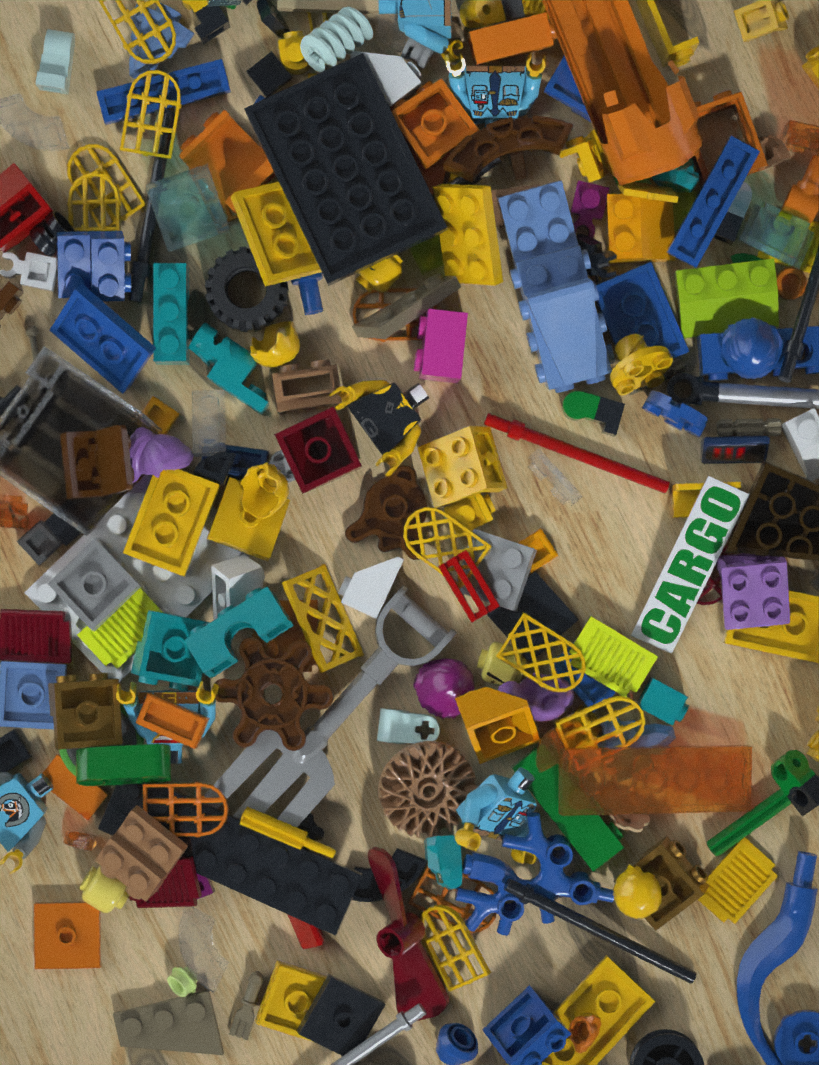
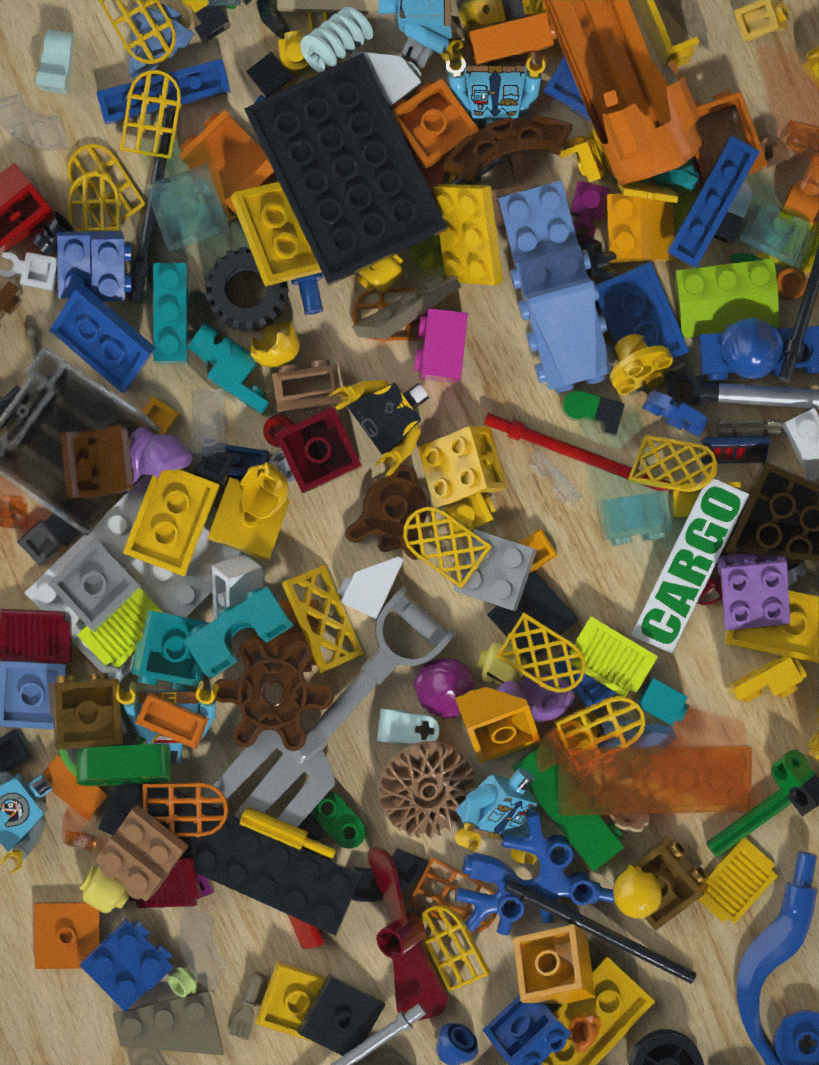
(127, 963): none -> blue plate
(269, 427): none -> red plate
(340, 819): none -> green plate
(444, 860): teal rock -> none
(457, 591): red tile -> none
(554, 966): none -> light orange slope
(634, 516): none -> clear light blue brick
(635, 478): none -> yellow window
(776, 679): none -> yellow plate
(796, 571): none -> dark grey tile

